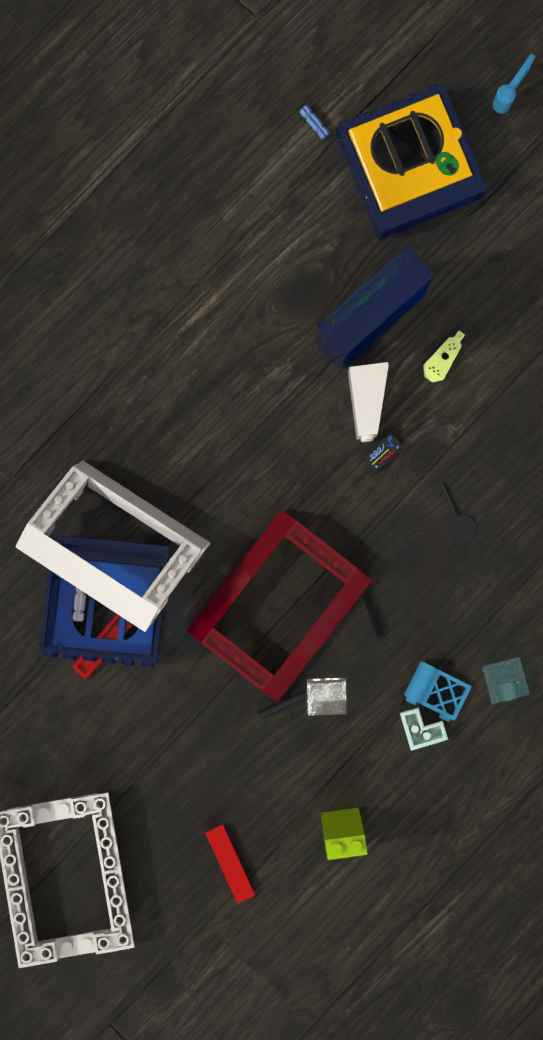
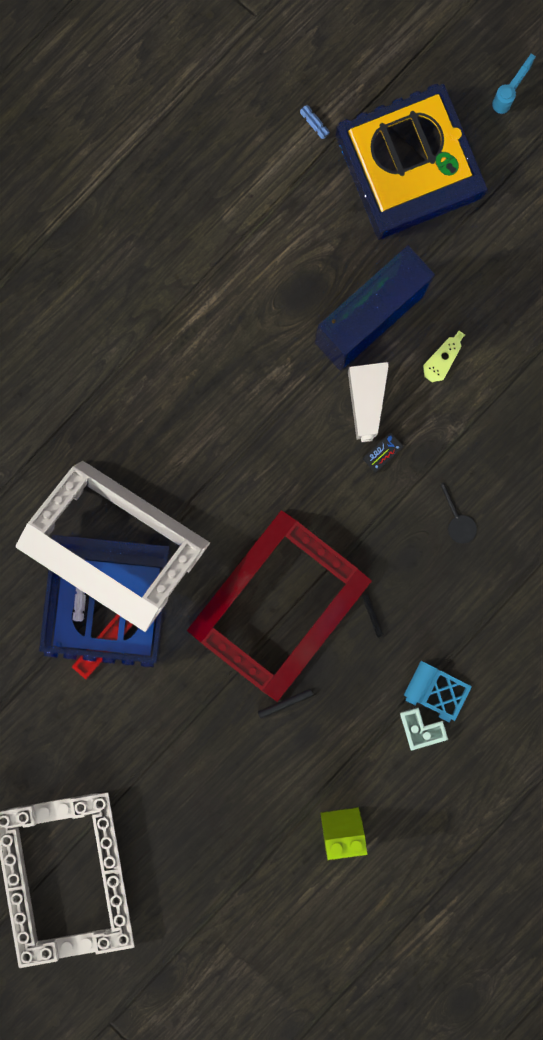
(230, 863): red tile -> none
(326, 696): clear plate -> none
(505, 680): clear light blue plate -> none

